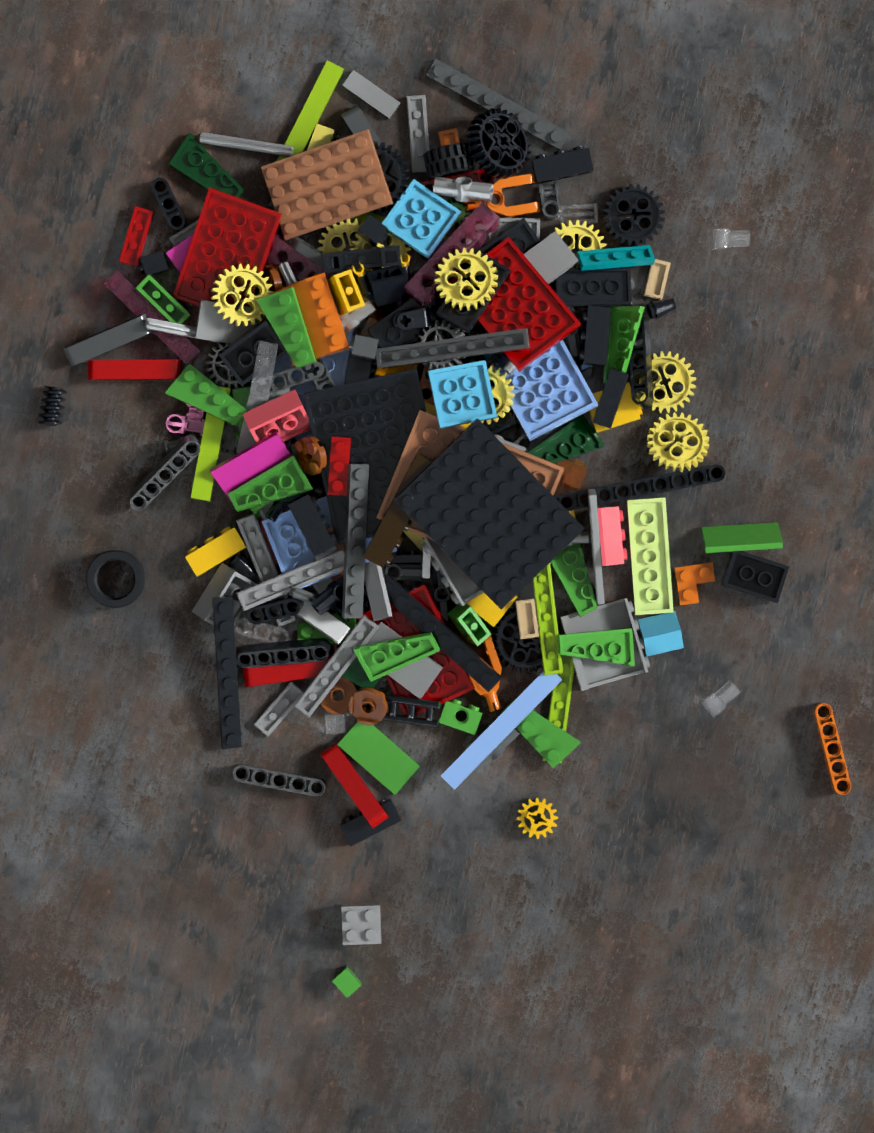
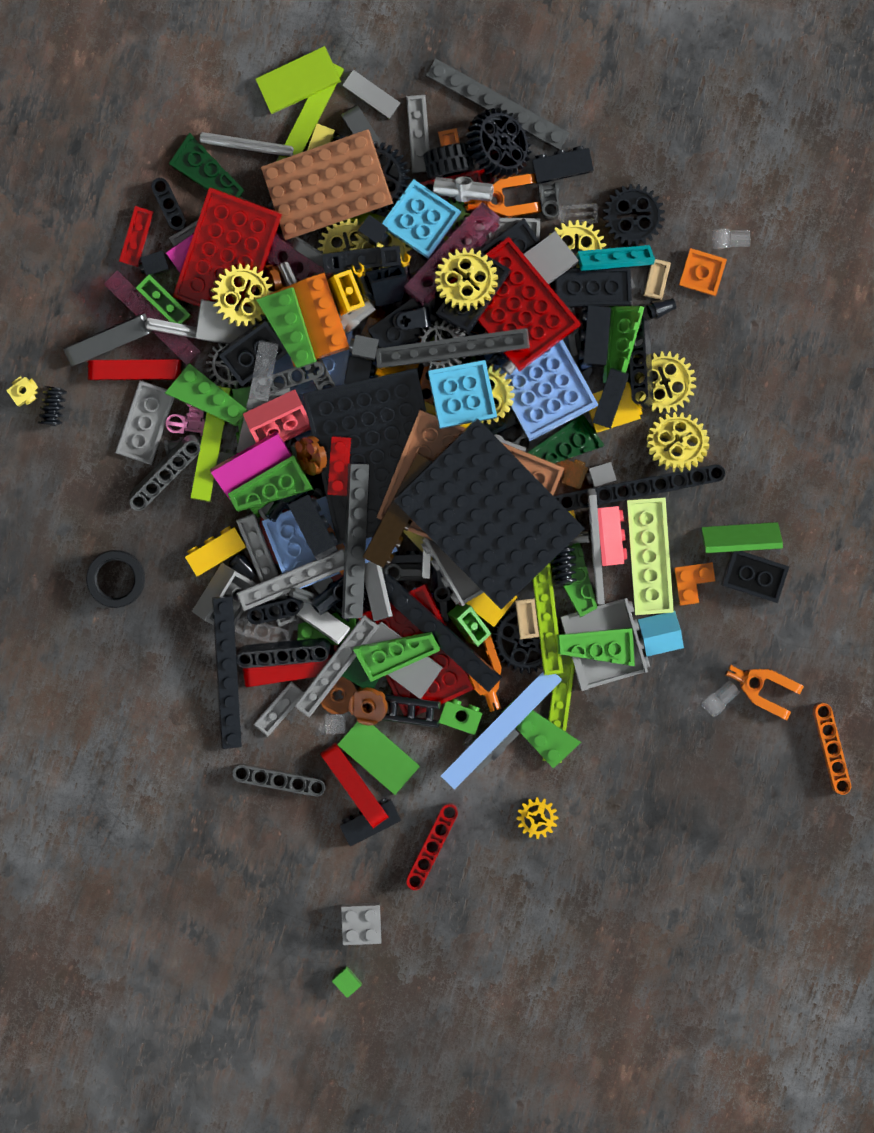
(16, 391): none -> light yellow brick
(145, 423): none -> light grey tile
(298, 80): none -> lime tile
(431, 856): none -> red beam
(563, 568): none -> black piece
(601, 474): none -> light grey brick
(702, 272): none -> orange plate
(761, 675): none -> orange piece

